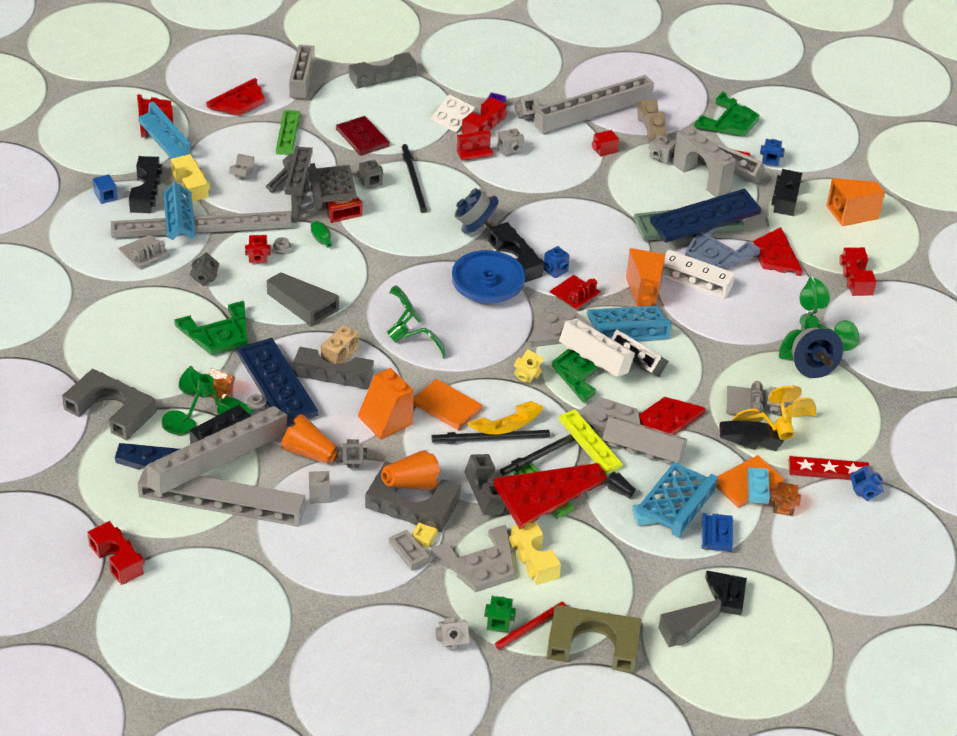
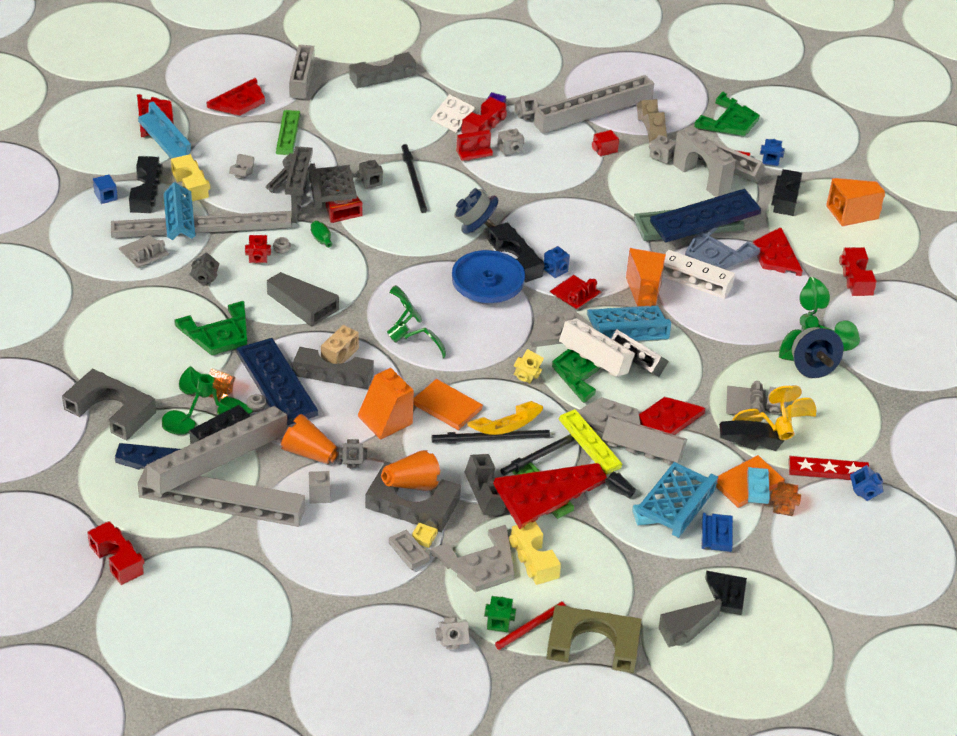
(362, 135): dark red tile -> none

